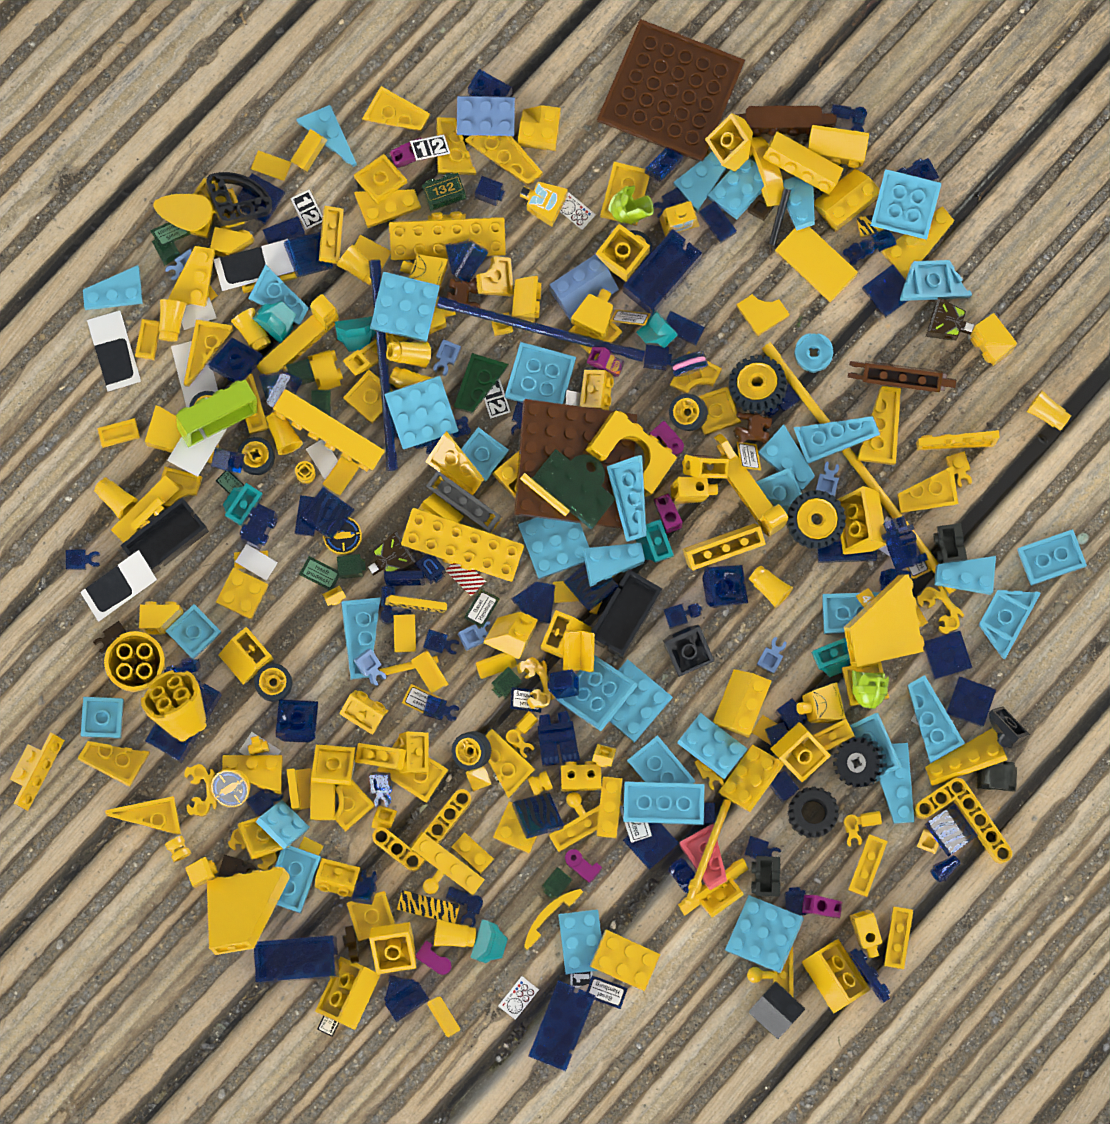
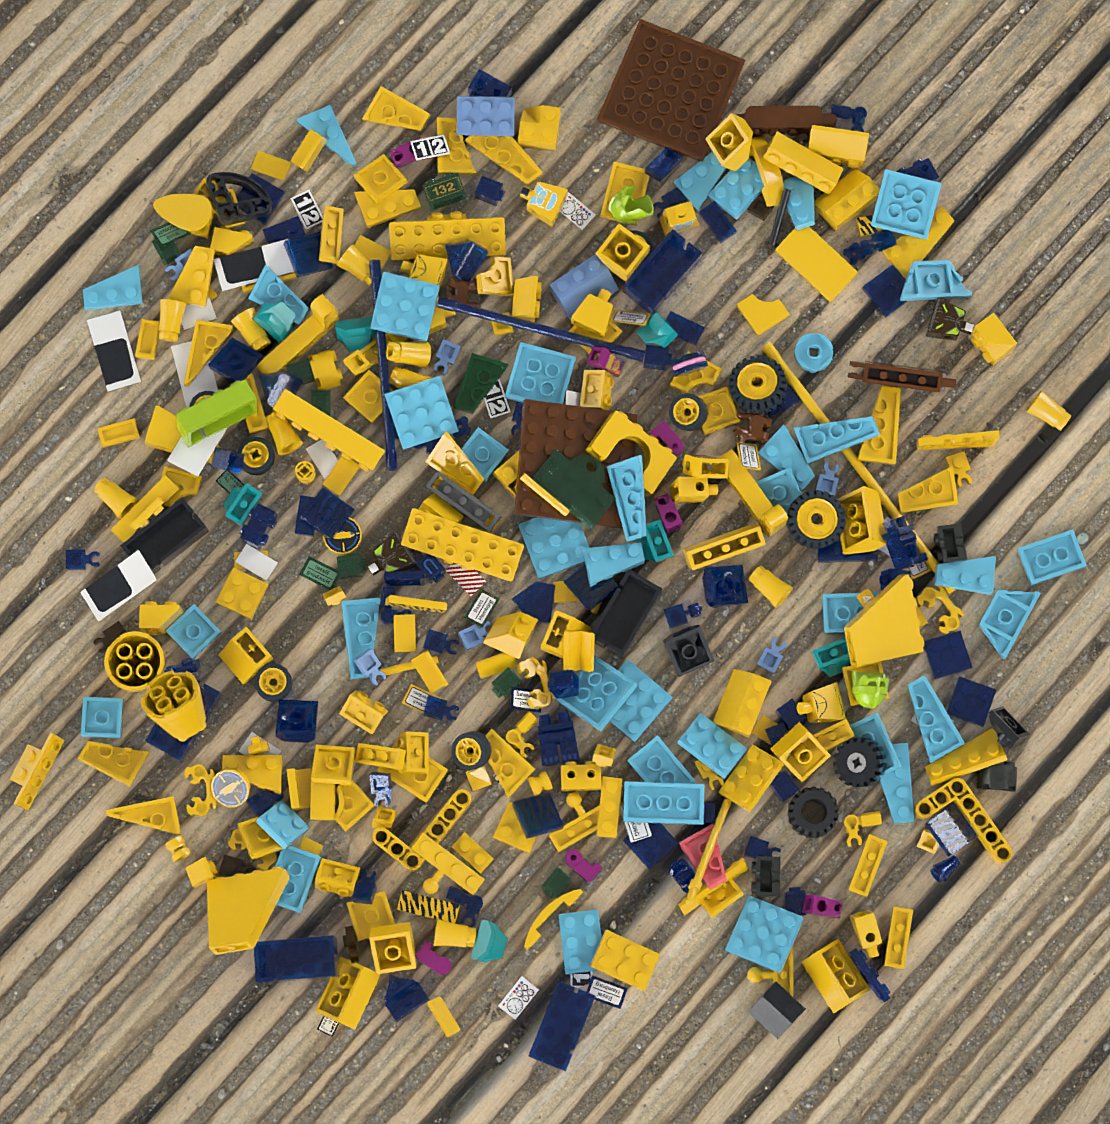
(724, 447): yellow plate -> none

